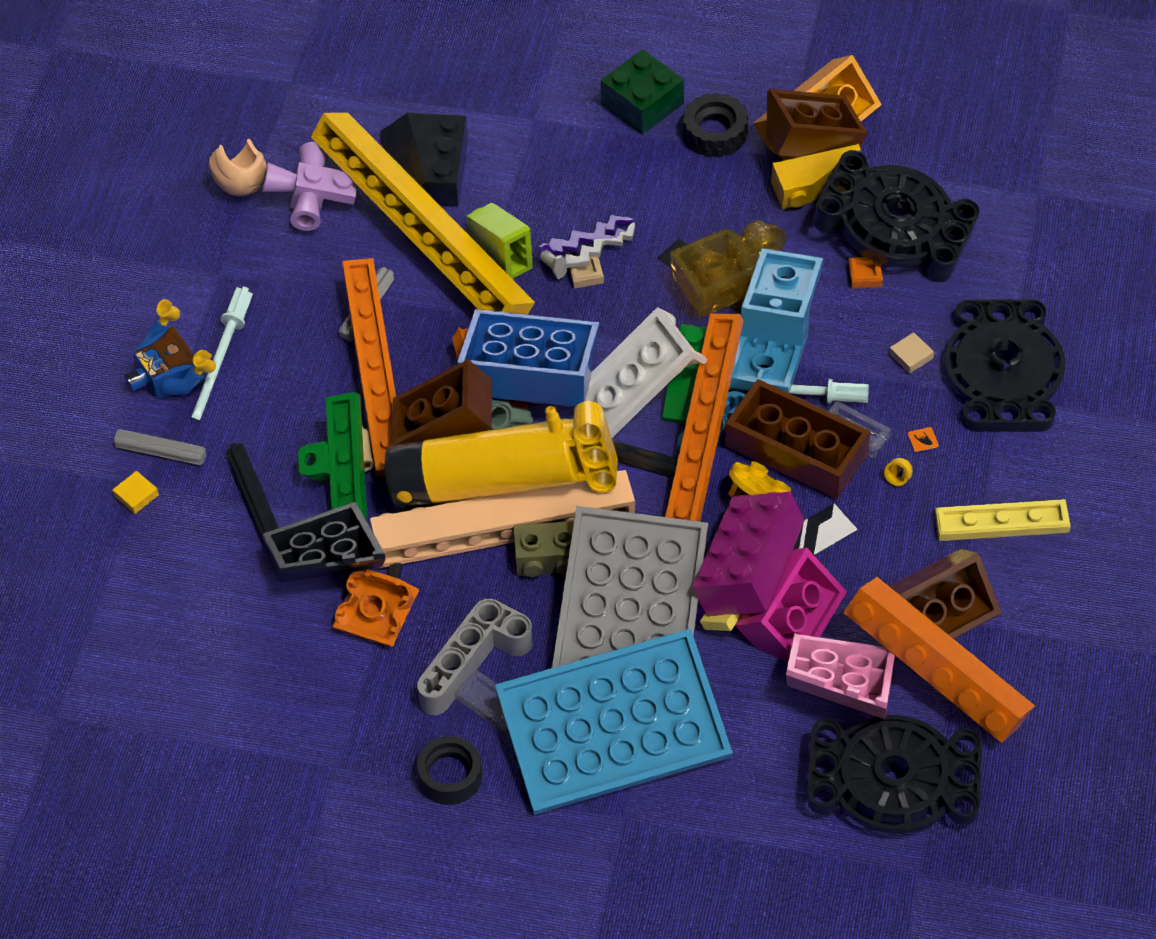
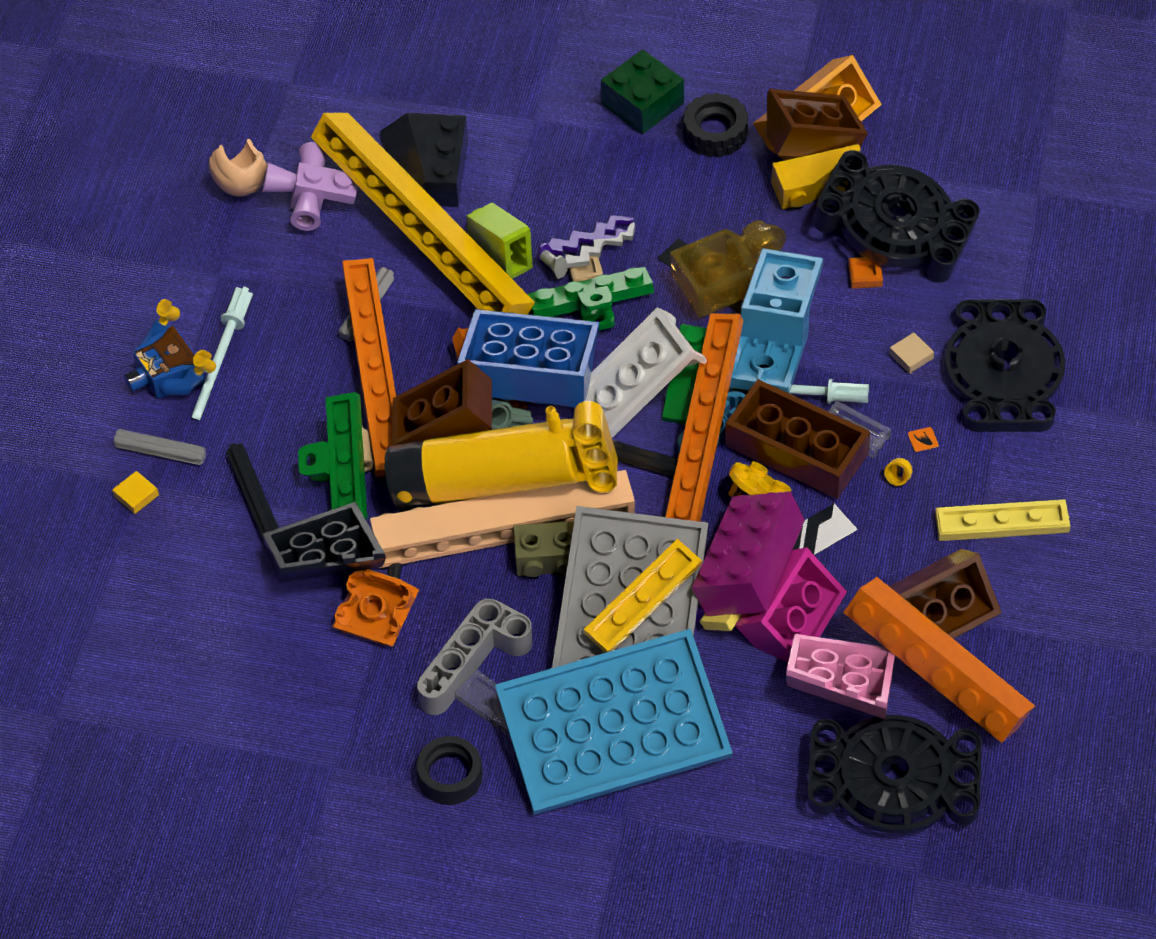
(592, 296): none -> green plate
(642, 596): none -> yellow plate

